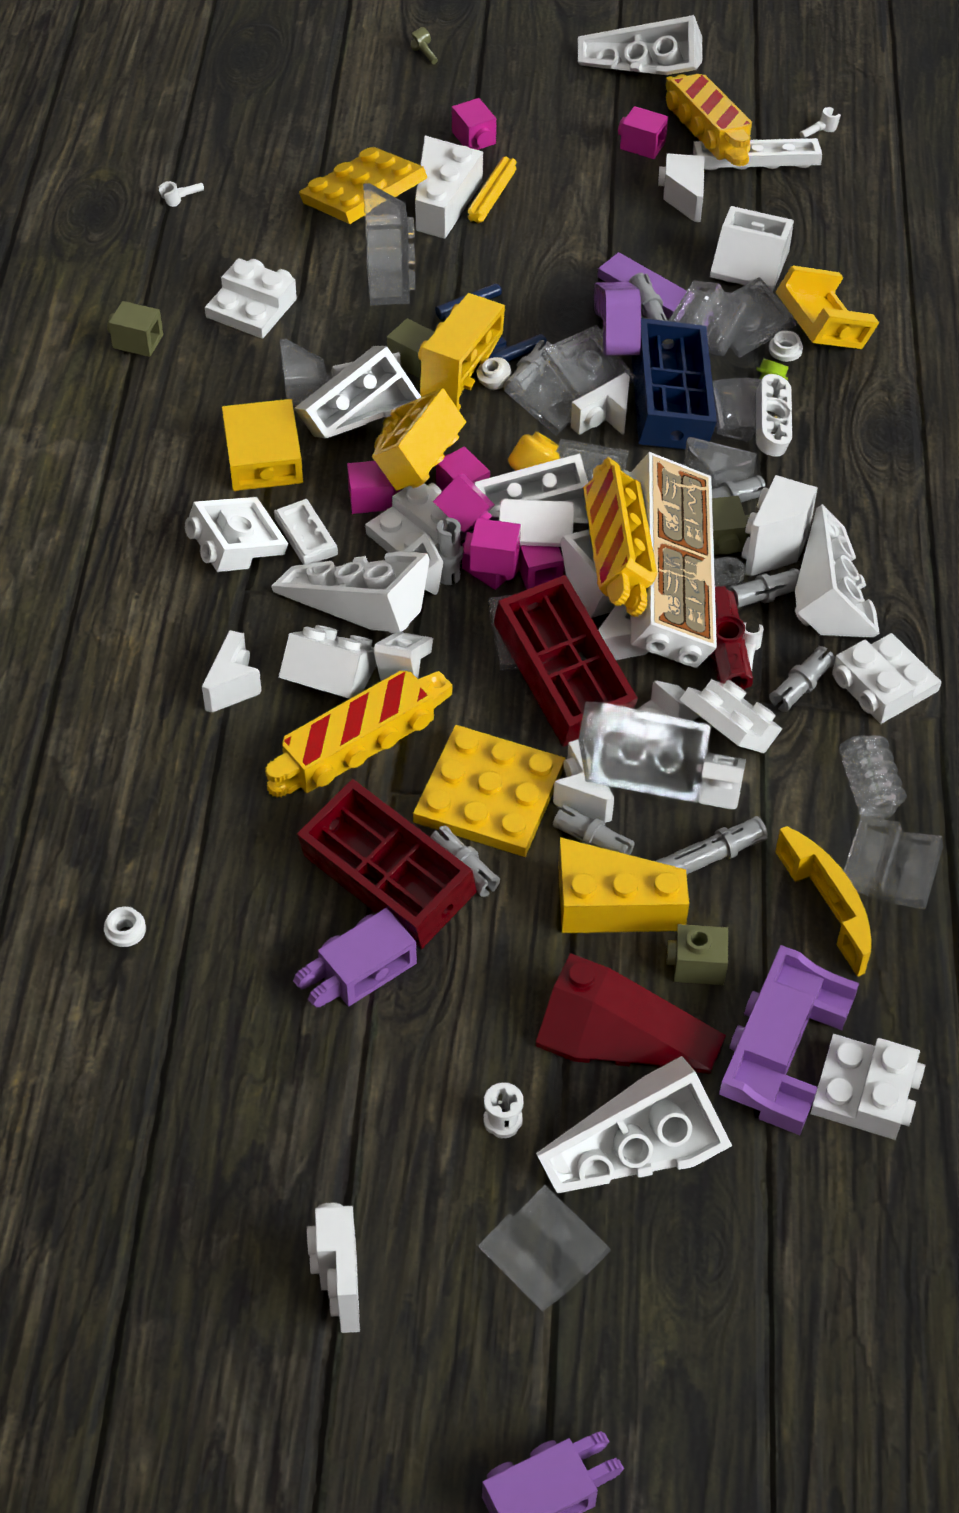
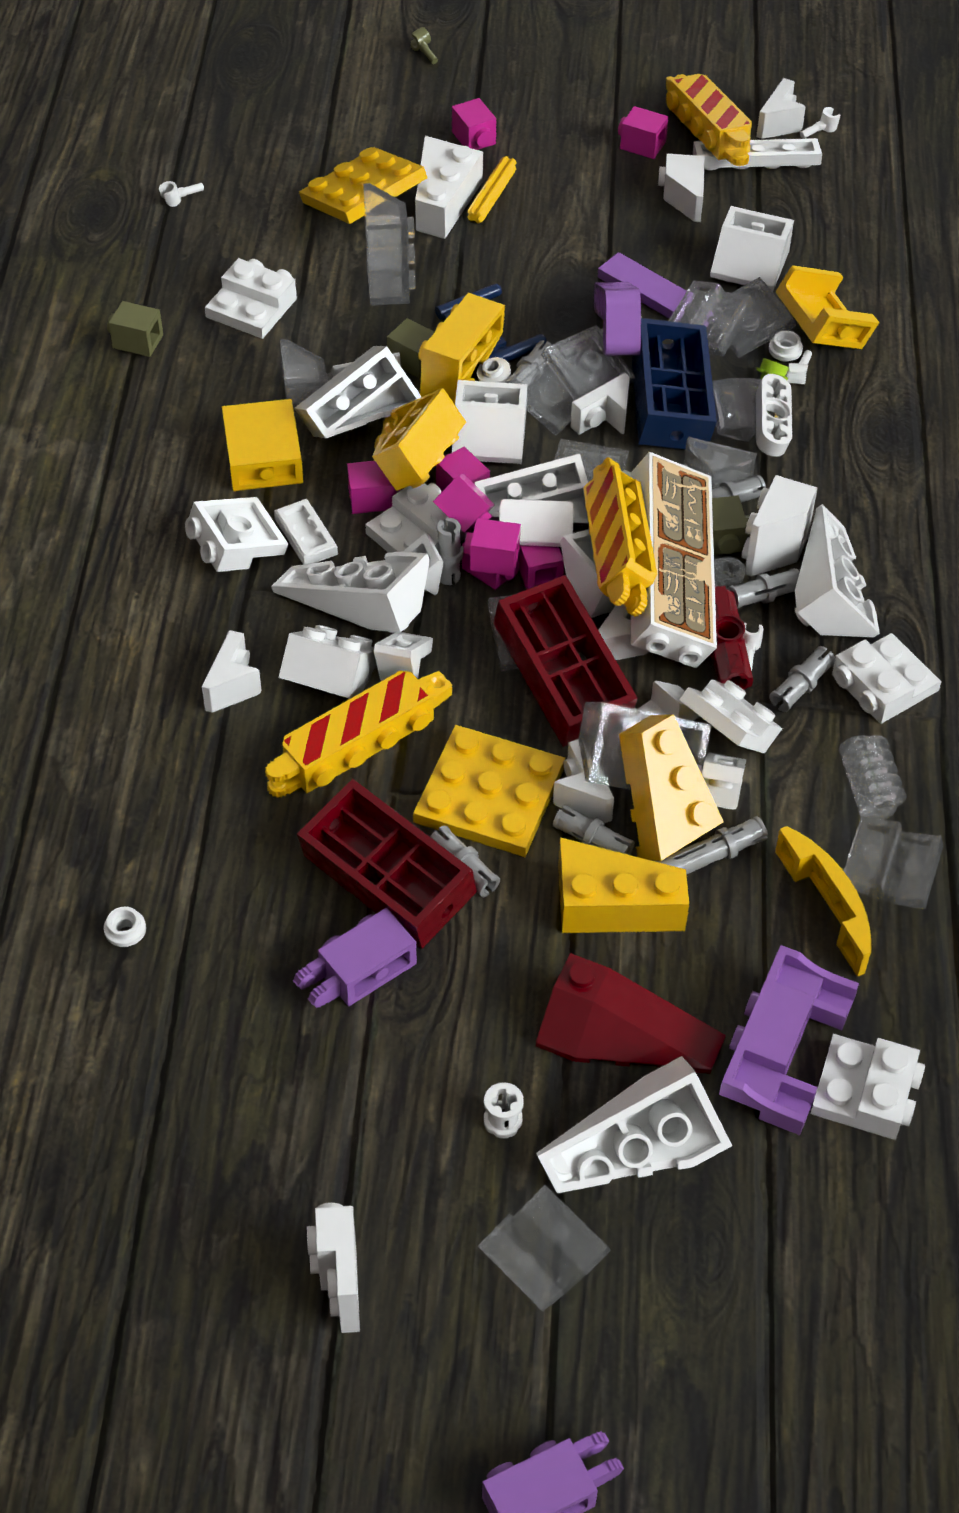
(493, 420): none -> white slope
(532, 451): yellow head -> none
(647, 48): white wedge -> none
(650, 301): light grey pin -> none
(666, 788): none -> wedge
(699, 954): olive brick -> none
(781, 112): none -> white slope
(797, 372): none -> white hand

